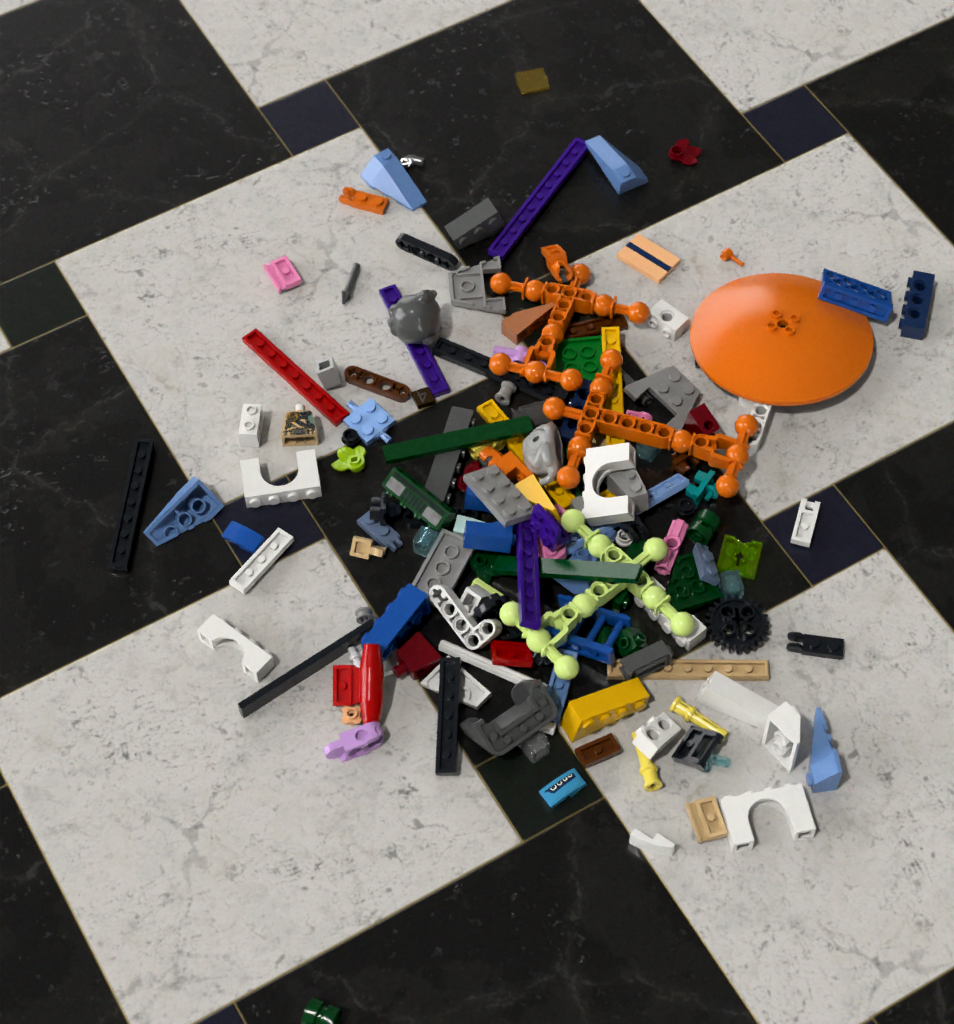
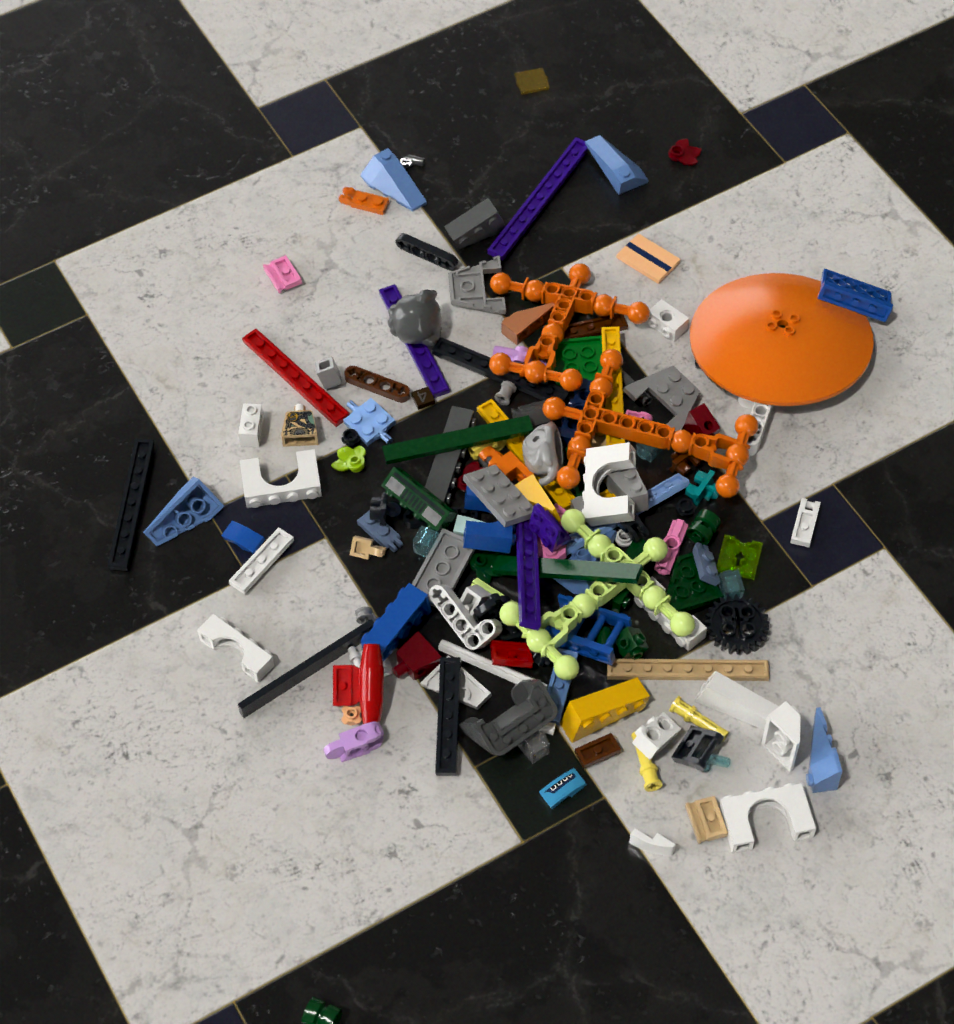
(348, 288): dark grey piece -> none
(557, 263): orange plate -> none
(646, 660): dark grey window -> none
(728, 253): orange hand -> none
(816, 645): black hinge -> none
(917, 305): dark blue brick -> none

